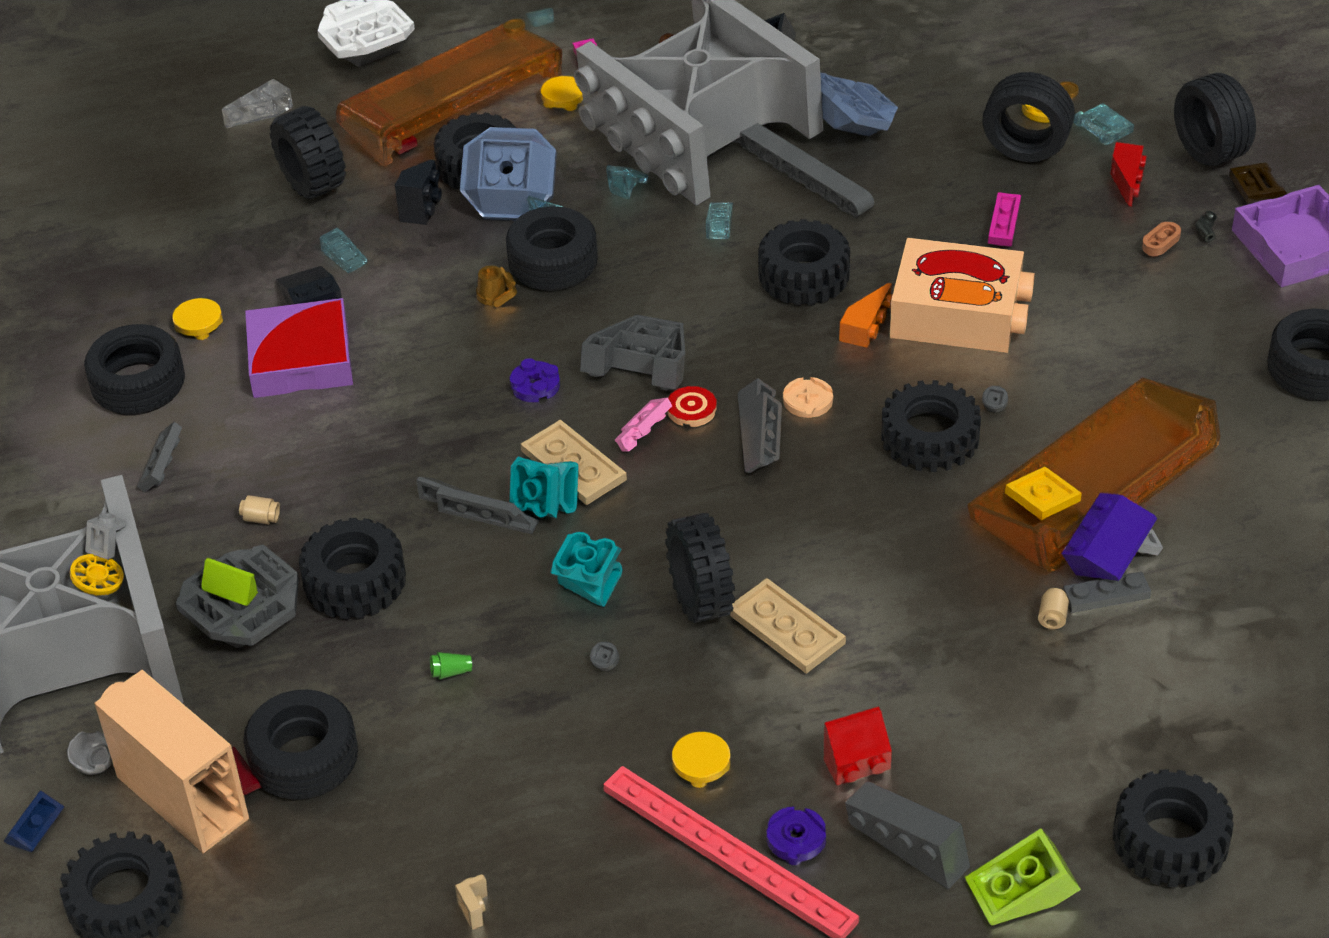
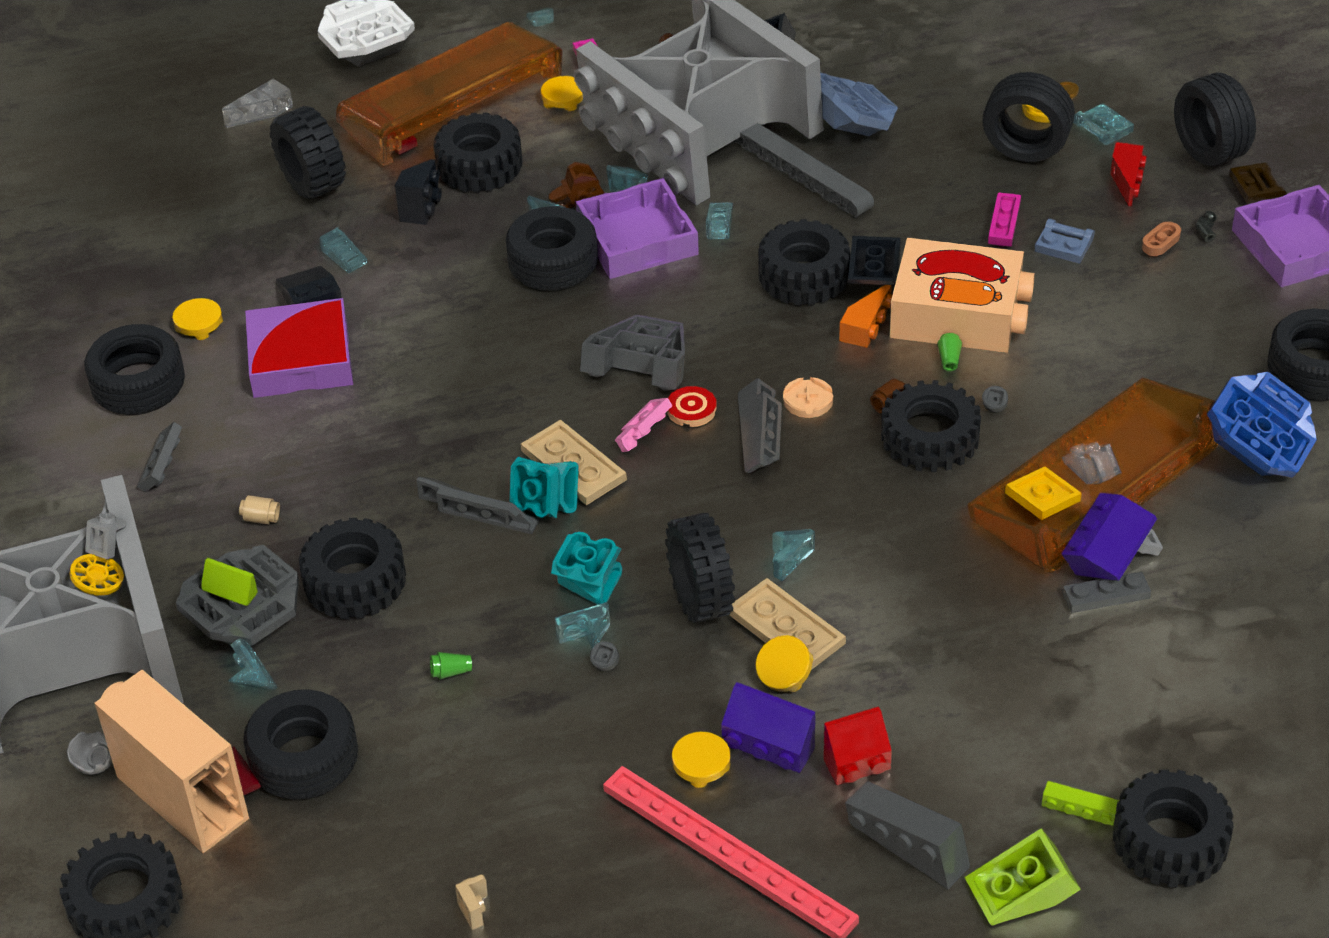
(34, 822): dark blue slope -> none
(254, 672): none -> clear light blue slope
(491, 286): pearl gold piece -> none
(505, 195): sand blue piece -> none
(514, 25): pearl gold piece -> none
(530, 370): dark purple plate -> none
(578, 185): none -> reddish brown hinge
(586, 622): none -> clear light blue slope
(639, 228): none -> medium lavender tile
(769, 727): none -> dark purple slope
(784, 663): none -> yellow tile
(791, 550): none -> clear light blue slope
(794, 849): dark purple plate -> none
(874, 260): none -> black slope
(880, 395): none -> reddish brown brick
(950, 350): none -> bright green cone
(1053, 609): tan brick -> none
(1063, 246): none -> sand blue plate
(1079, 803): none -> lime piece
(1092, 462): none -> clear slope
(1263, 424): none -> blue piece

